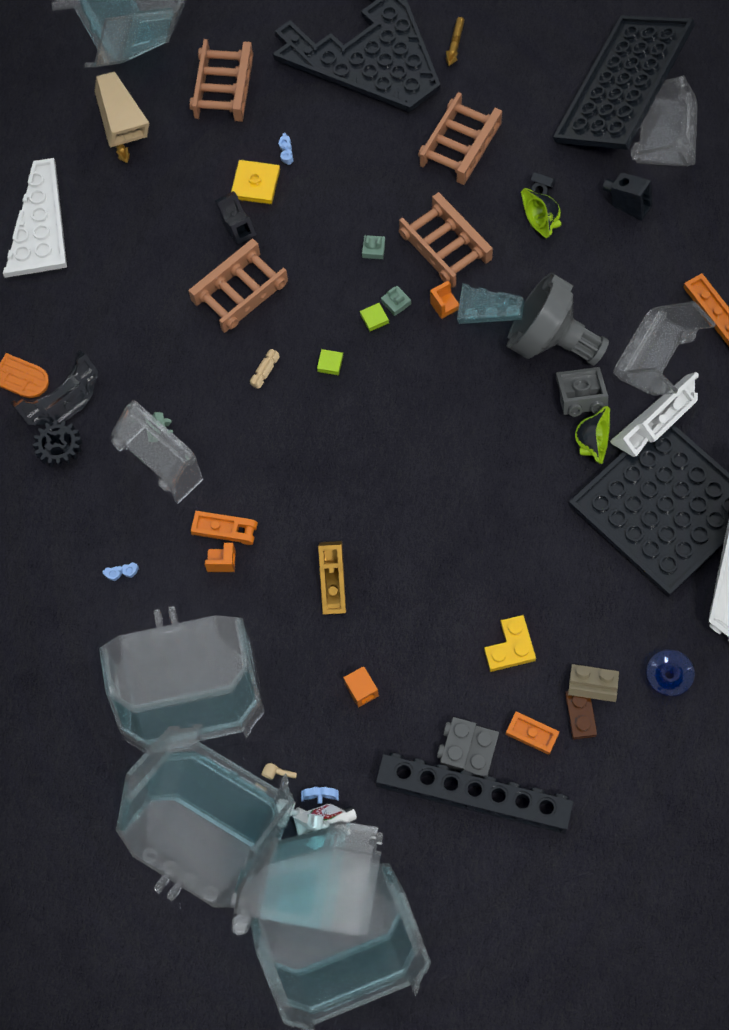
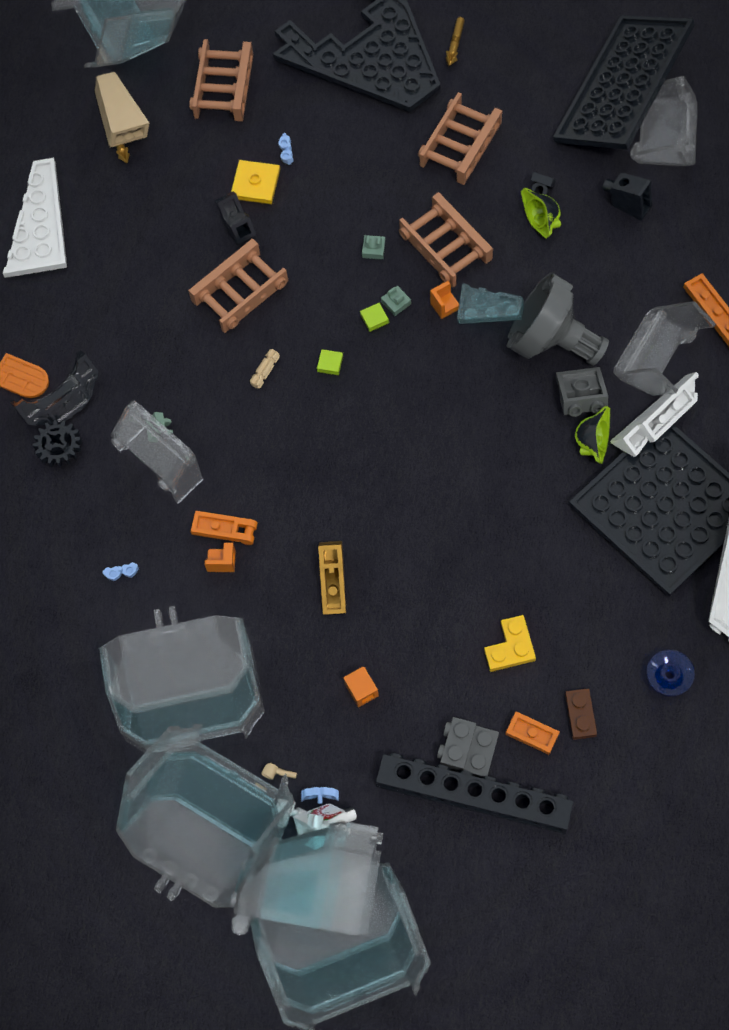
(593, 683): dark tan plate -> none

